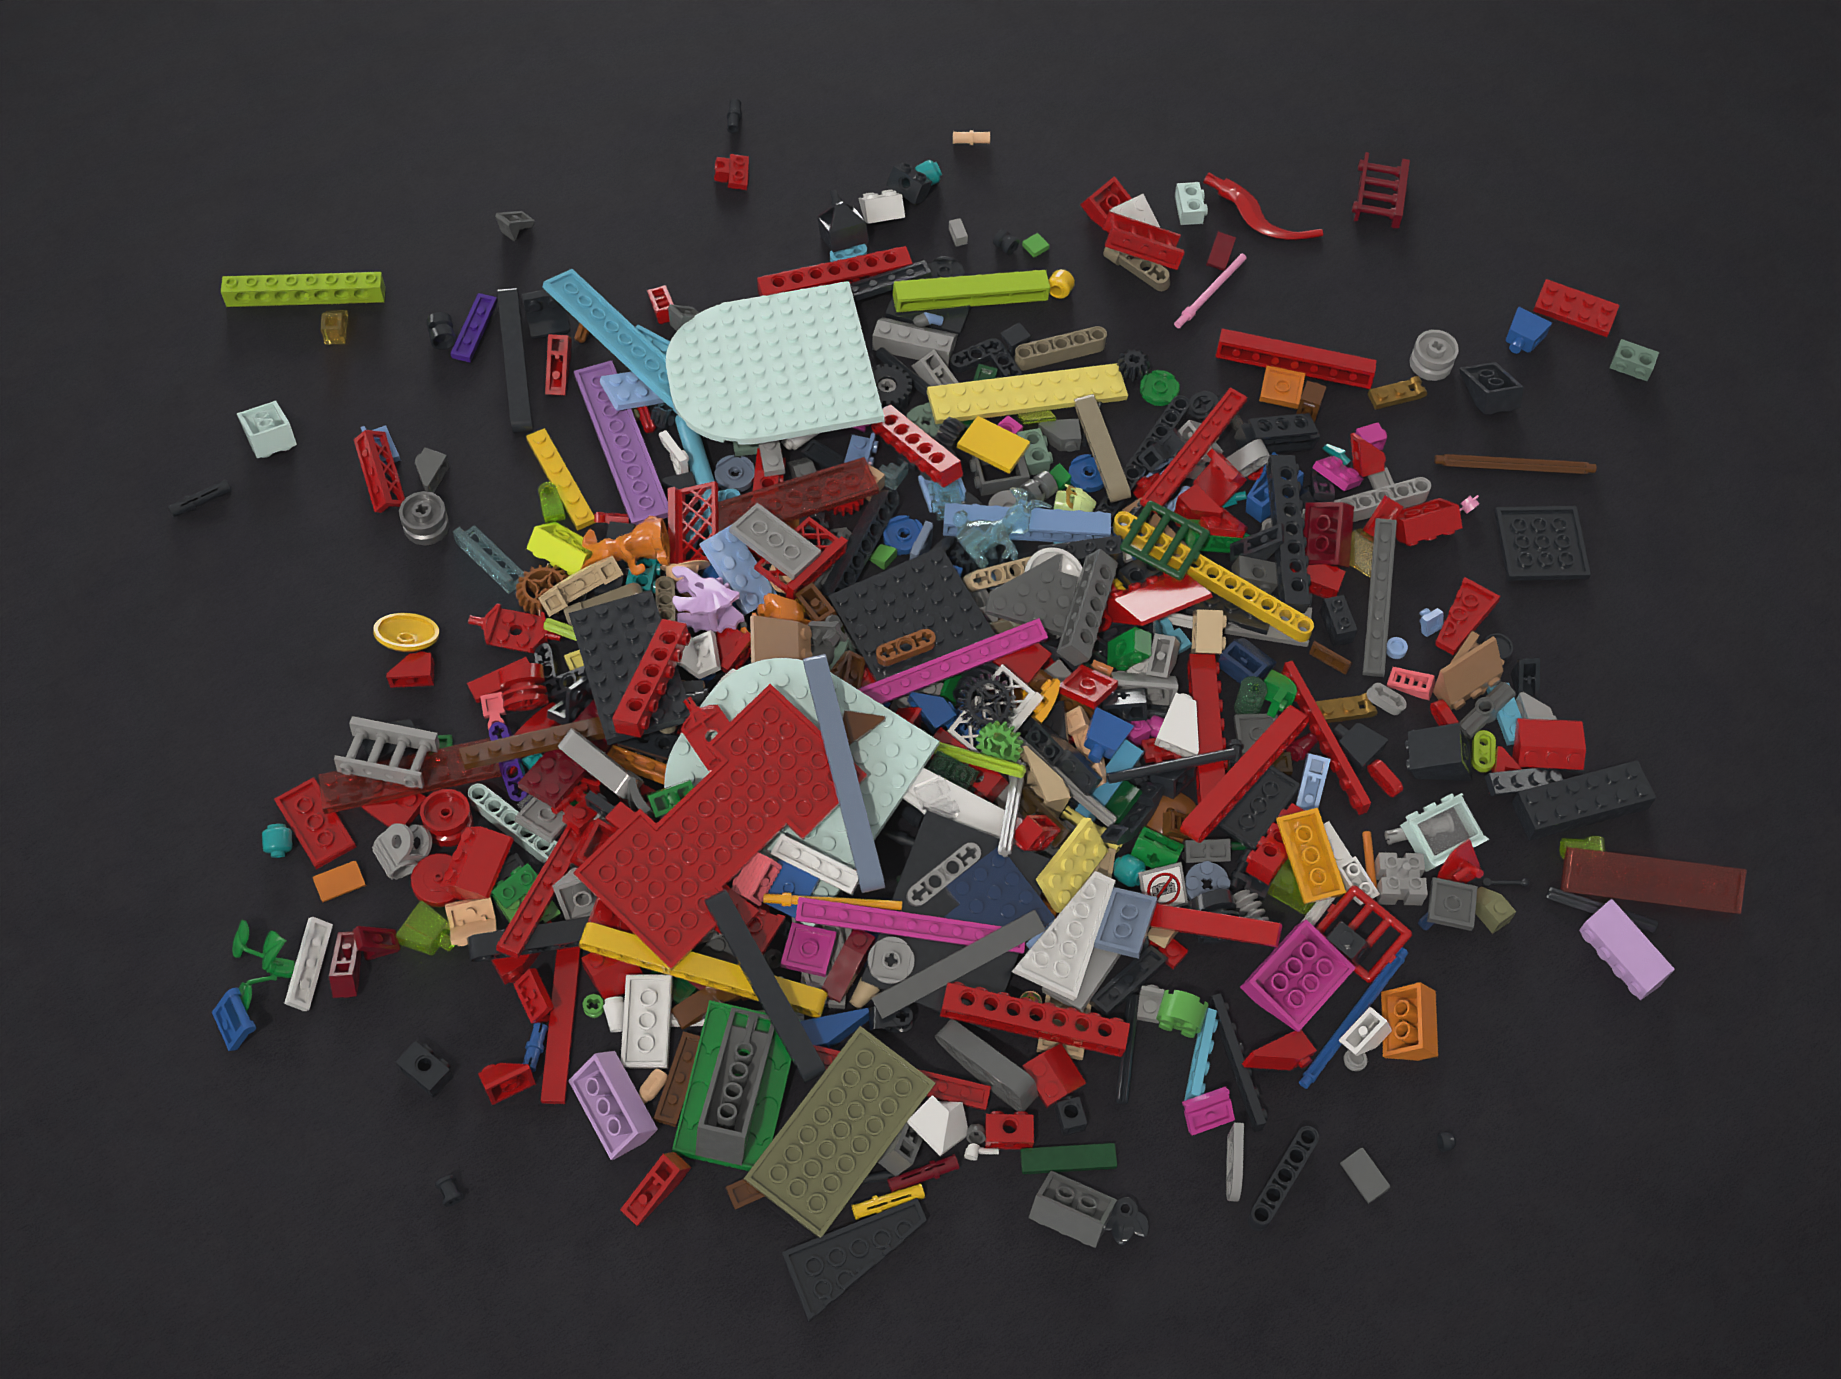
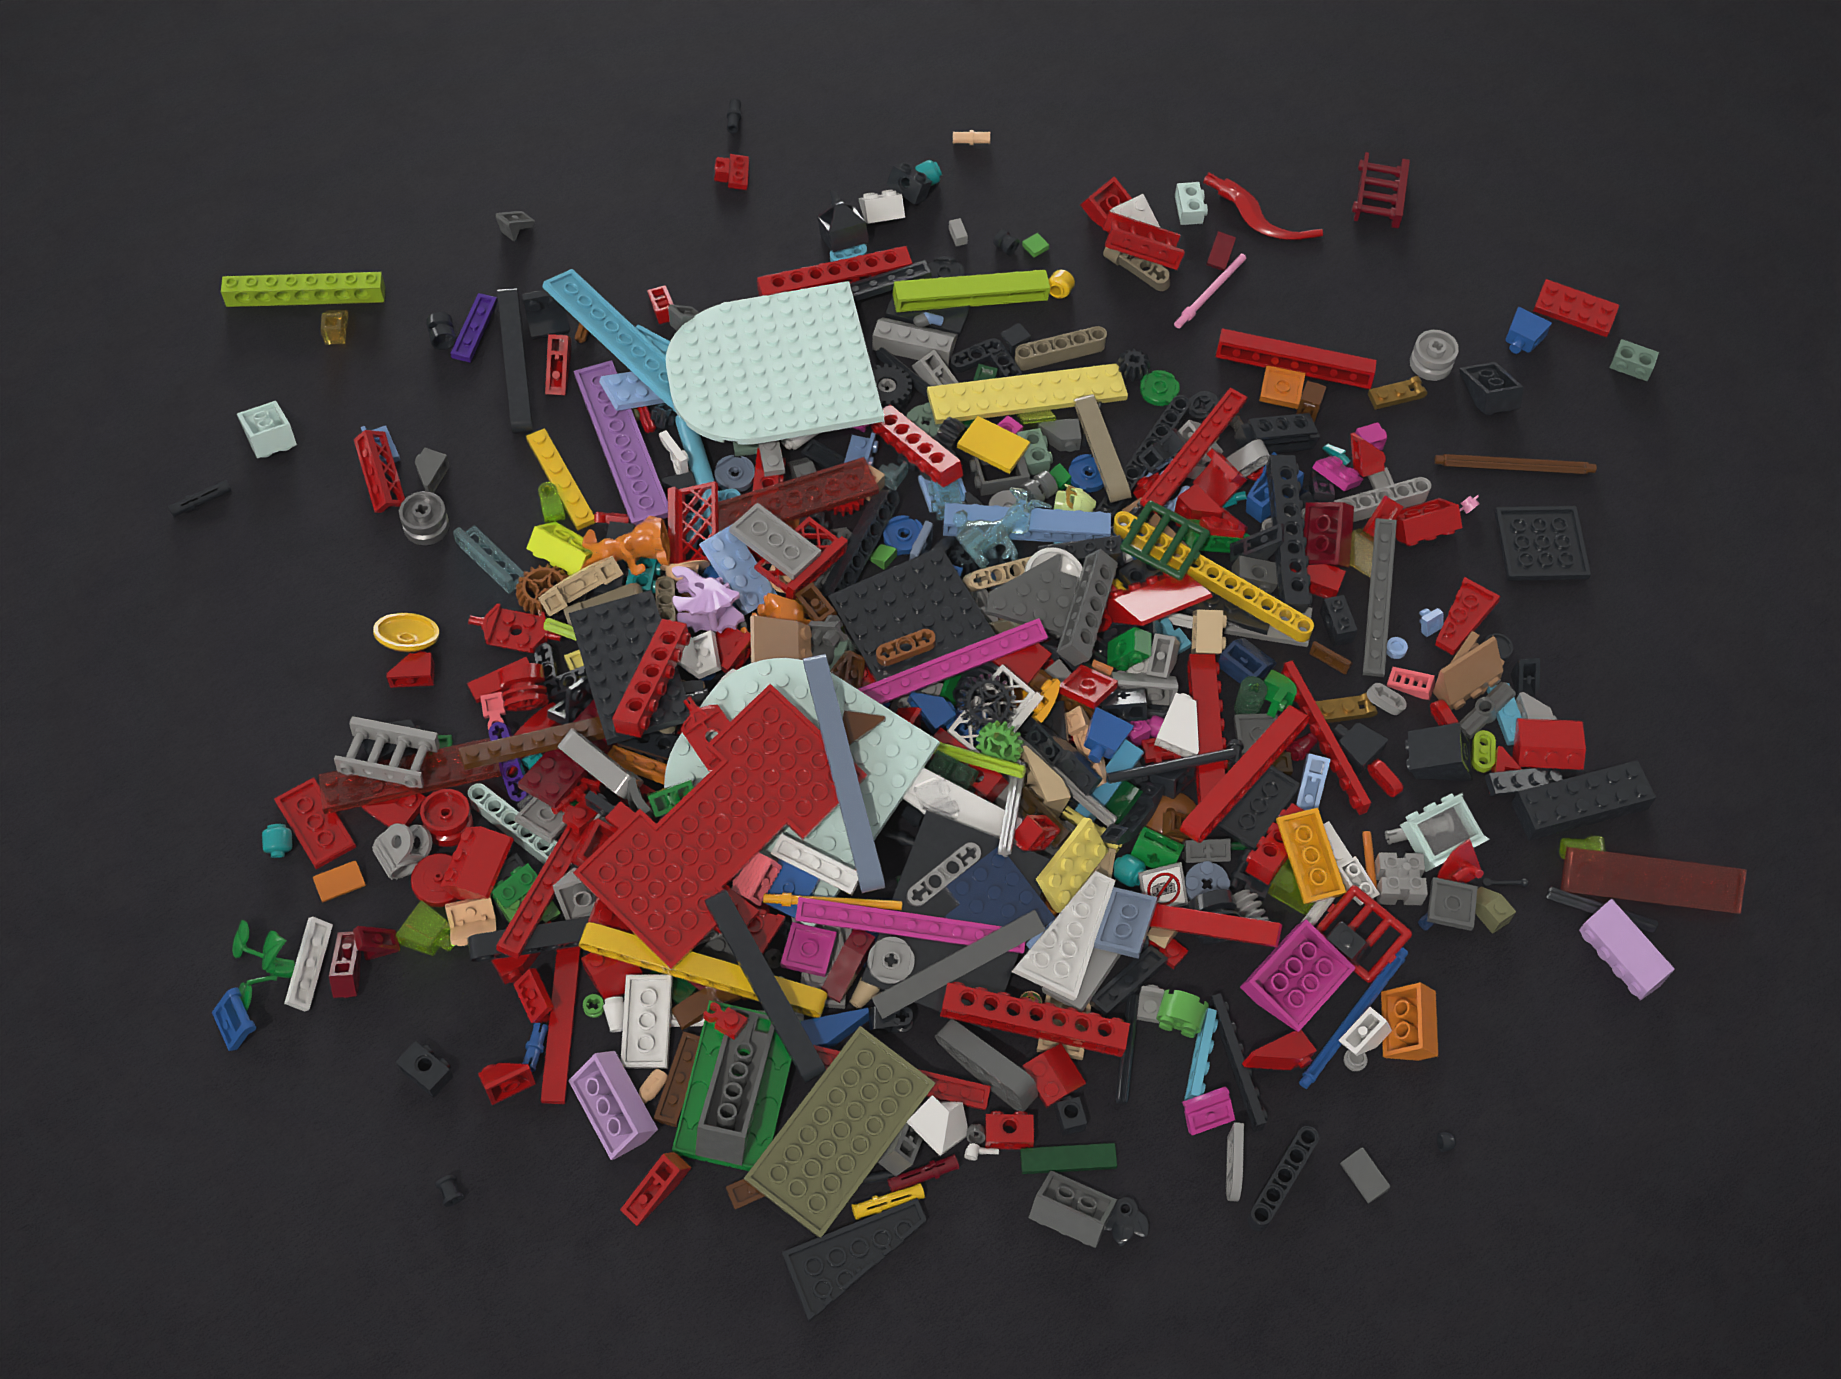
(727, 1022): none -> red plate

